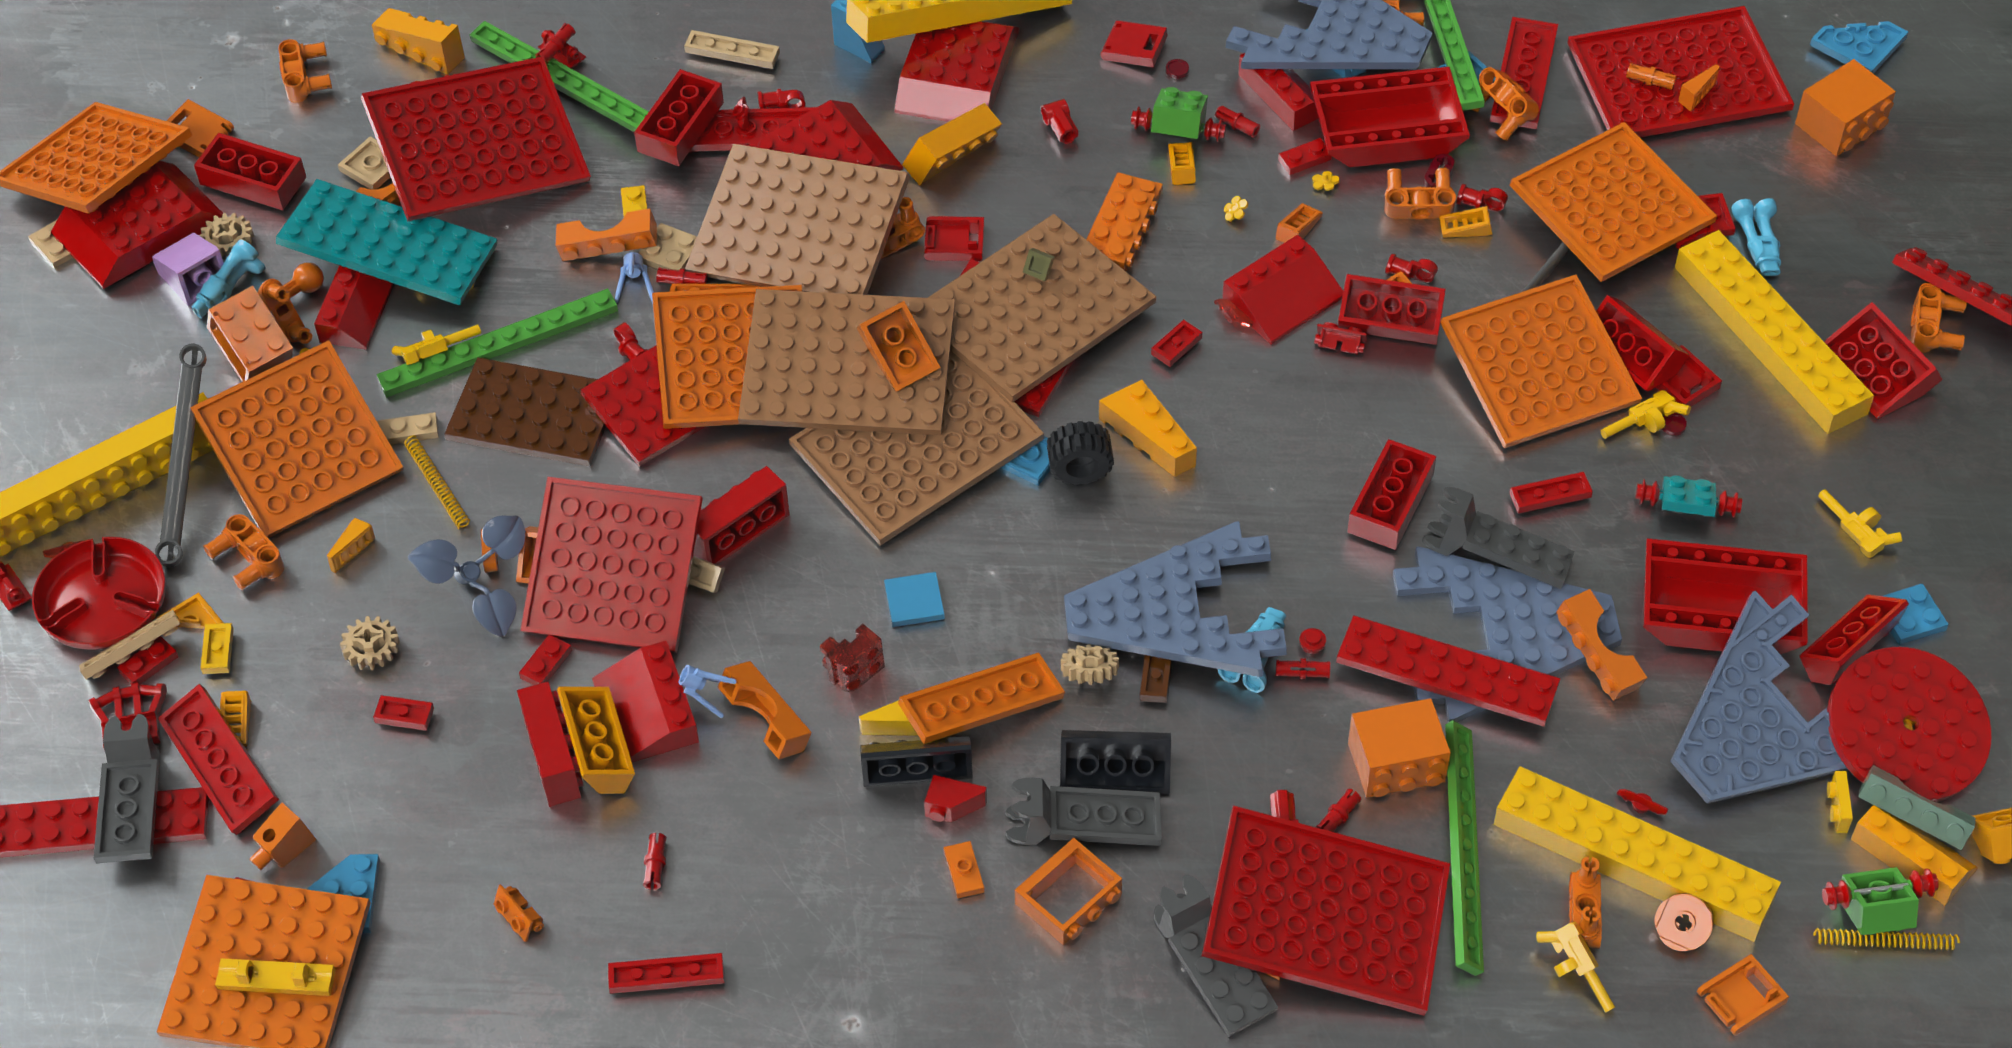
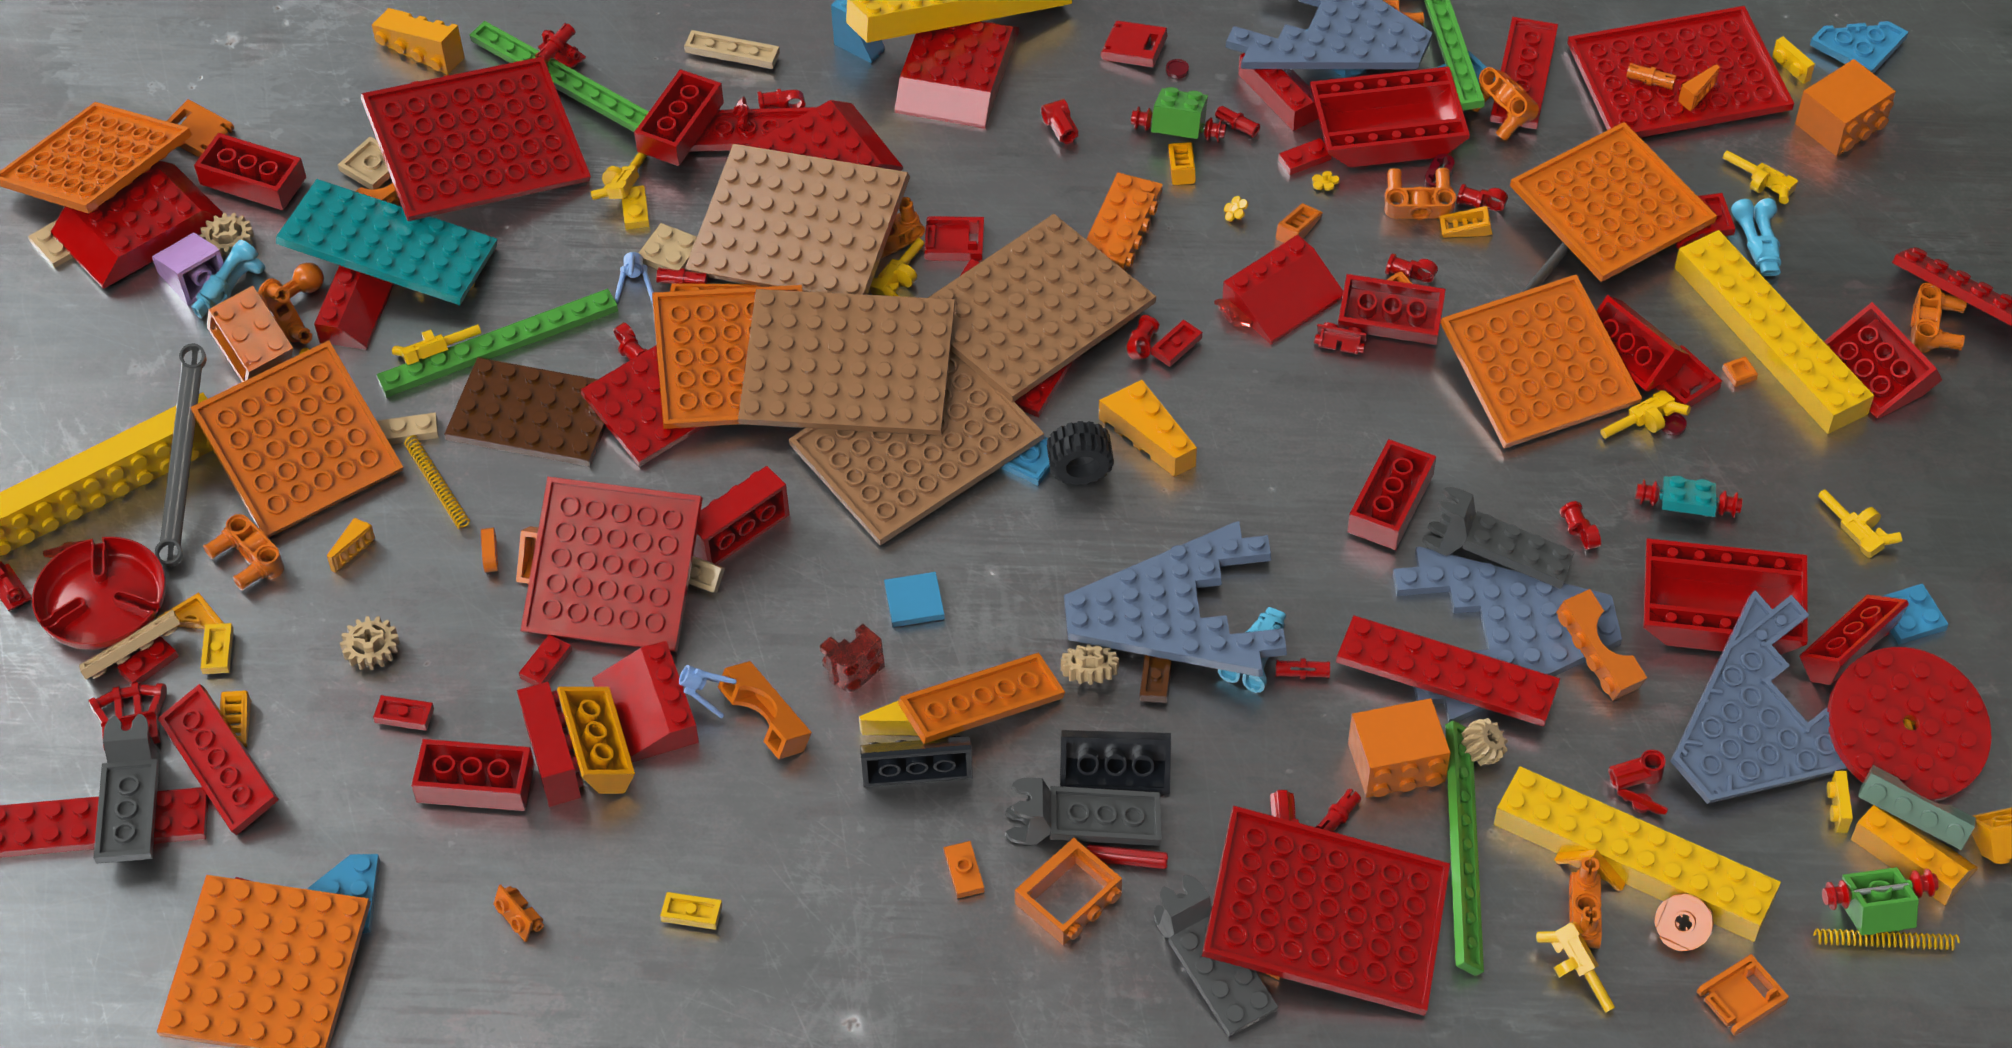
(275, 977): yellow hinge -> none
(281, 838): orange torso -> none
(293, 69): orange piece -> none
(437, 565): sand blue plant -> none
(473, 775): none -> red brick
(619, 180): none -> yellow piece
(634, 232): orange arch -> none
(654, 861): red pin -> none
(665, 973): red plate -> none
(691, 910): none -> yellow plate
(897, 273): none -> yellow piece
(898, 346): orange slope -> none
(951, 143): light orange wedge -> none
(953, 799): red slope -> none
(1038, 264): olive tile -> none
(1130, 856): none -> red axle
(1141, 337): none -> red connector
(1312, 640): red plate -> none
(1484, 741): none -> tan gear
(1551, 492): red plate -> none
(1580, 526): none -> red connector
(1605, 869): none -> light orange tile
(1636, 770): none -> red piece
(1740, 371): none -> orange tile
(1765, 176): none -> yellow piece
(1793, 60): none -> yellow plate

